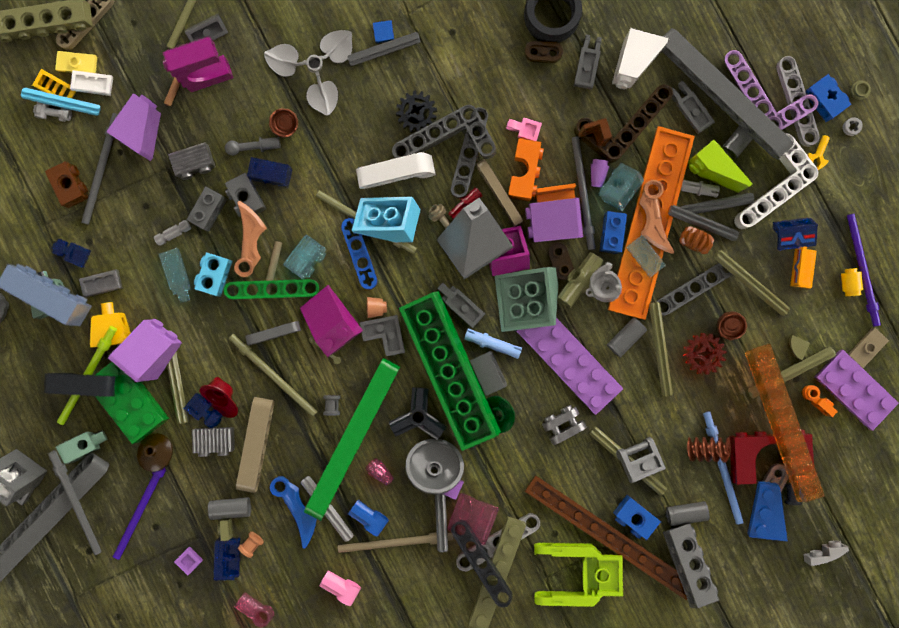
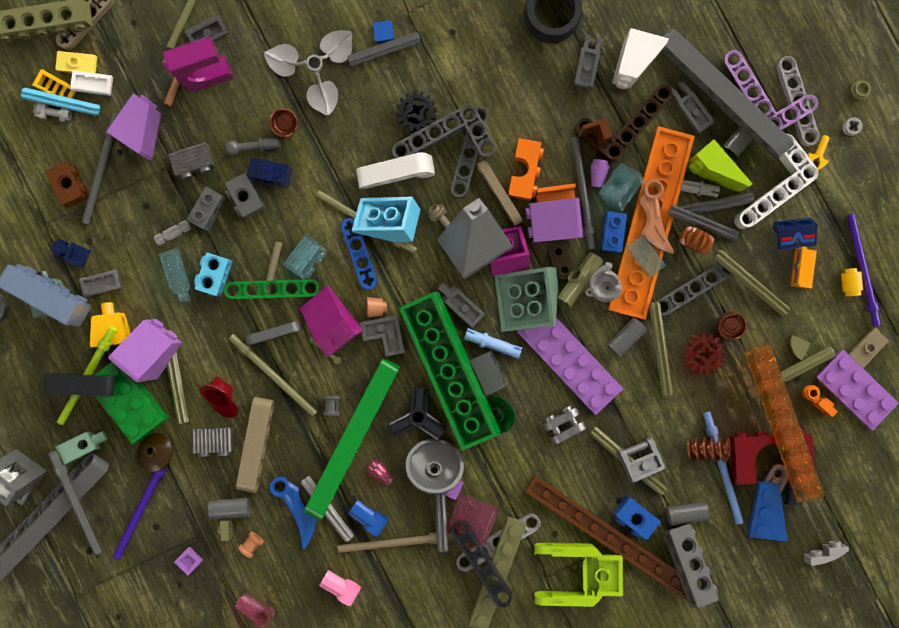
(199, 408): clear blue plate -> none
(227, 559): clear blue hinge -> none
(252, 229): nougat piece -> none
(469, 198): dark red axle -> none
(527, 129): bright pink plate -> none
(543, 51): dark brown plate -> none
(828, 107): blue brick -> none

